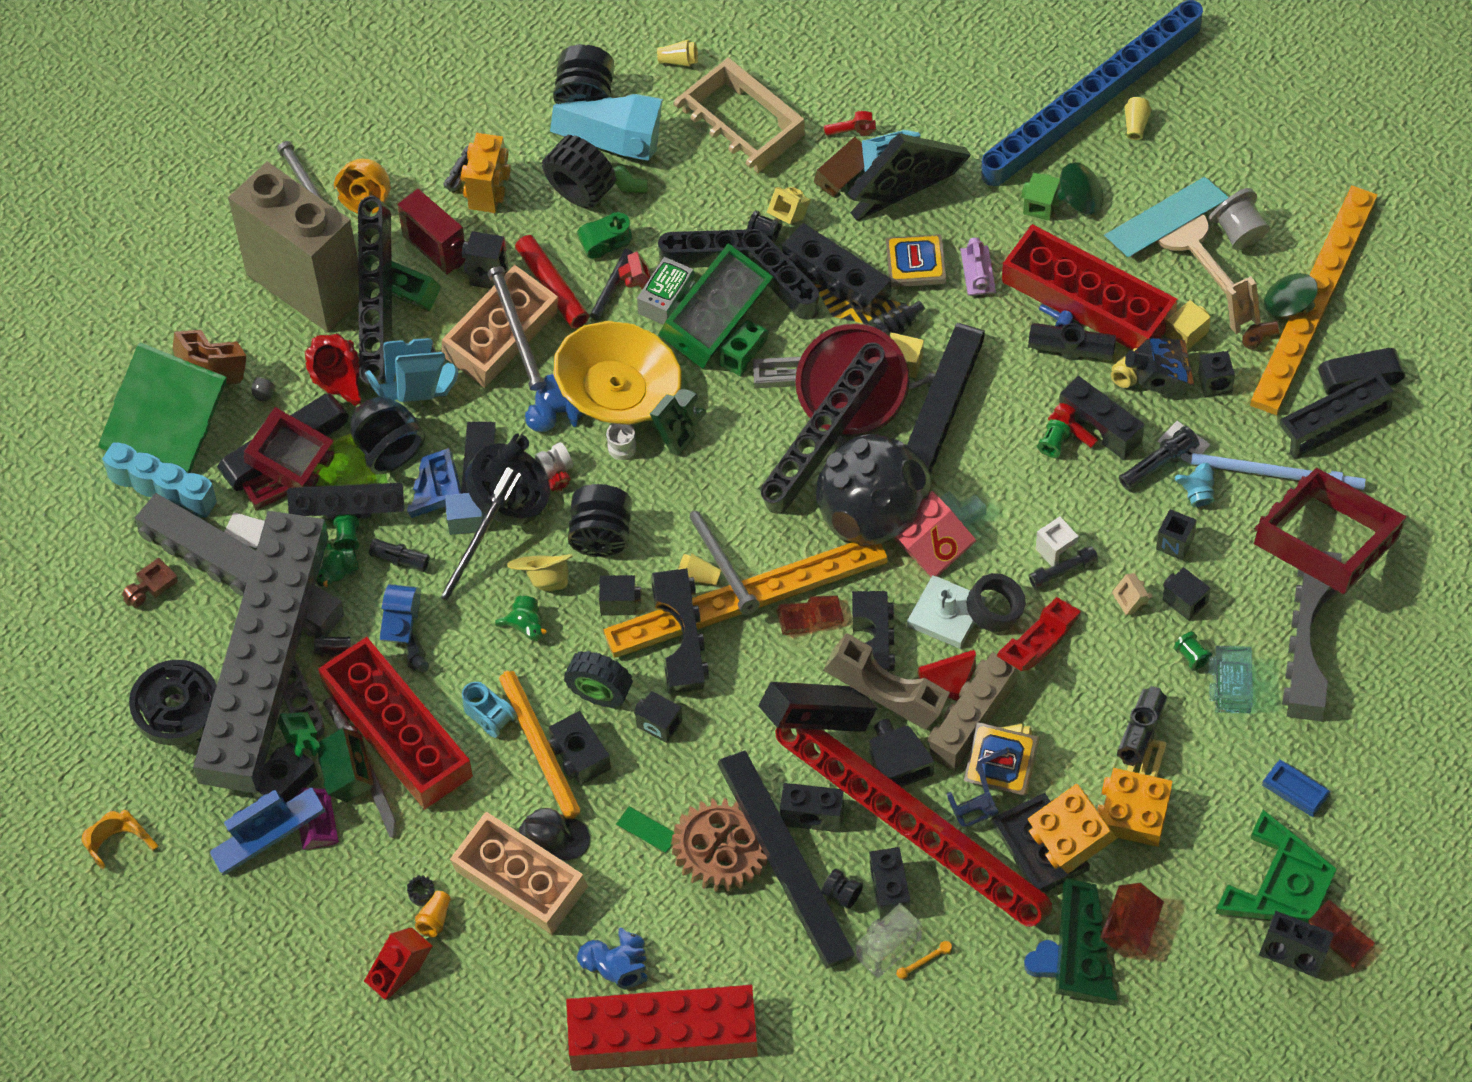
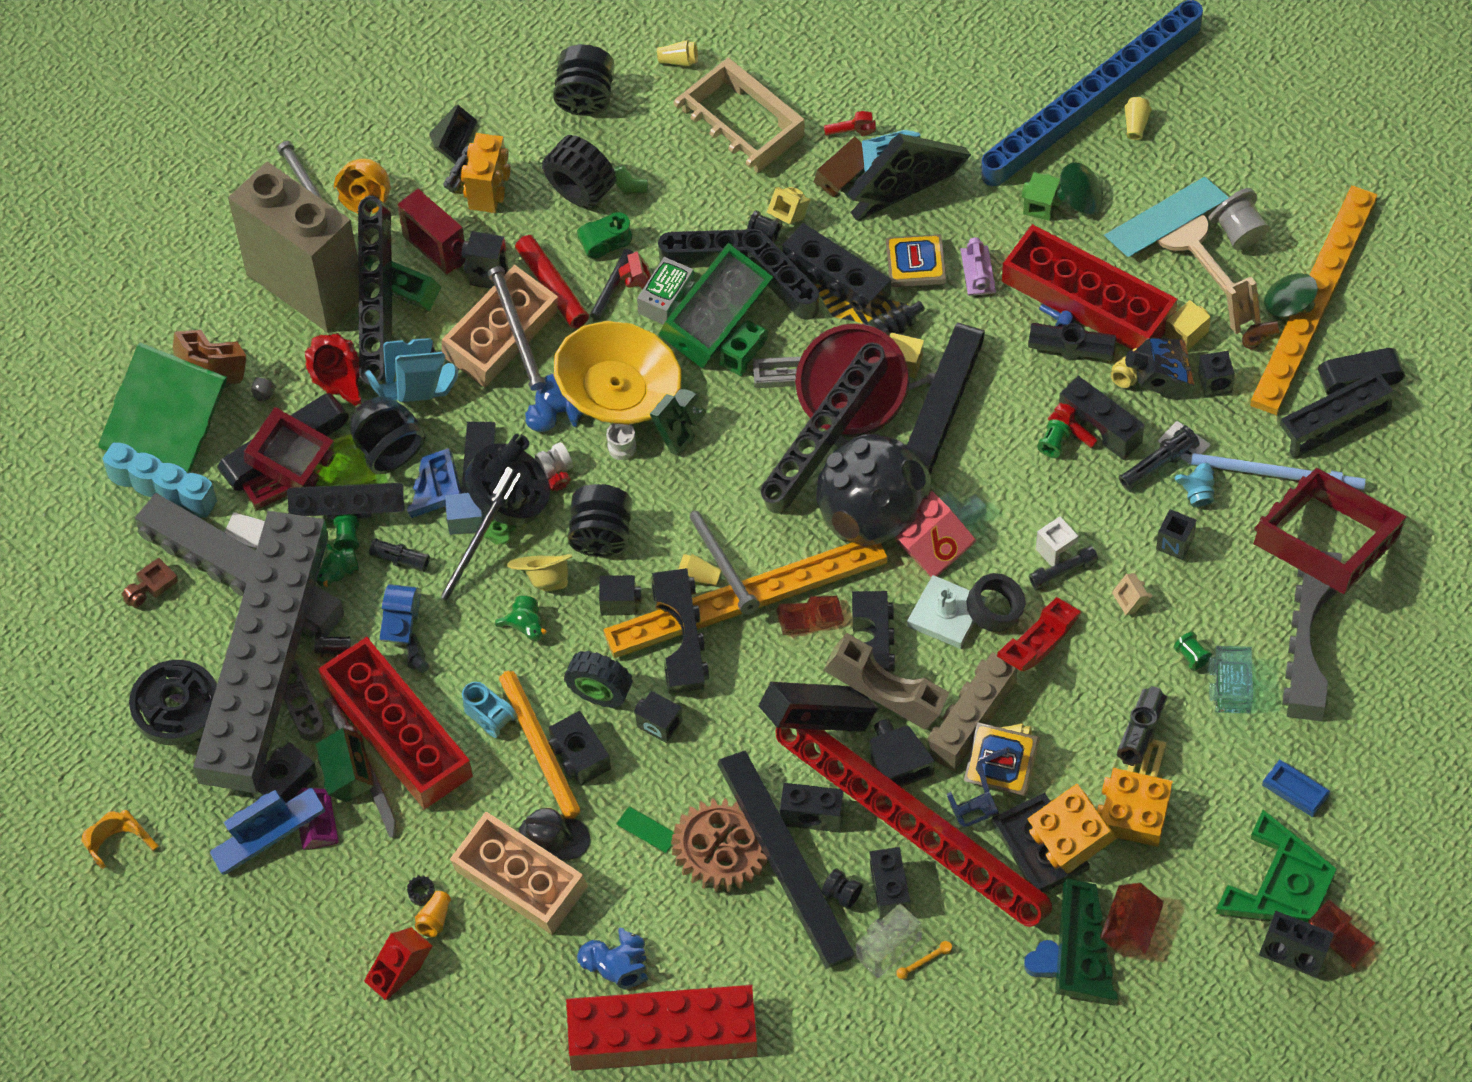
(299, 729): green plate -> none
(453, 133): none -> black slope
(499, 537): none -> bright green plate
(613, 124): medium azure wedge -> none
(950, 672): red slope -> none
(1185, 593): black brick -> none

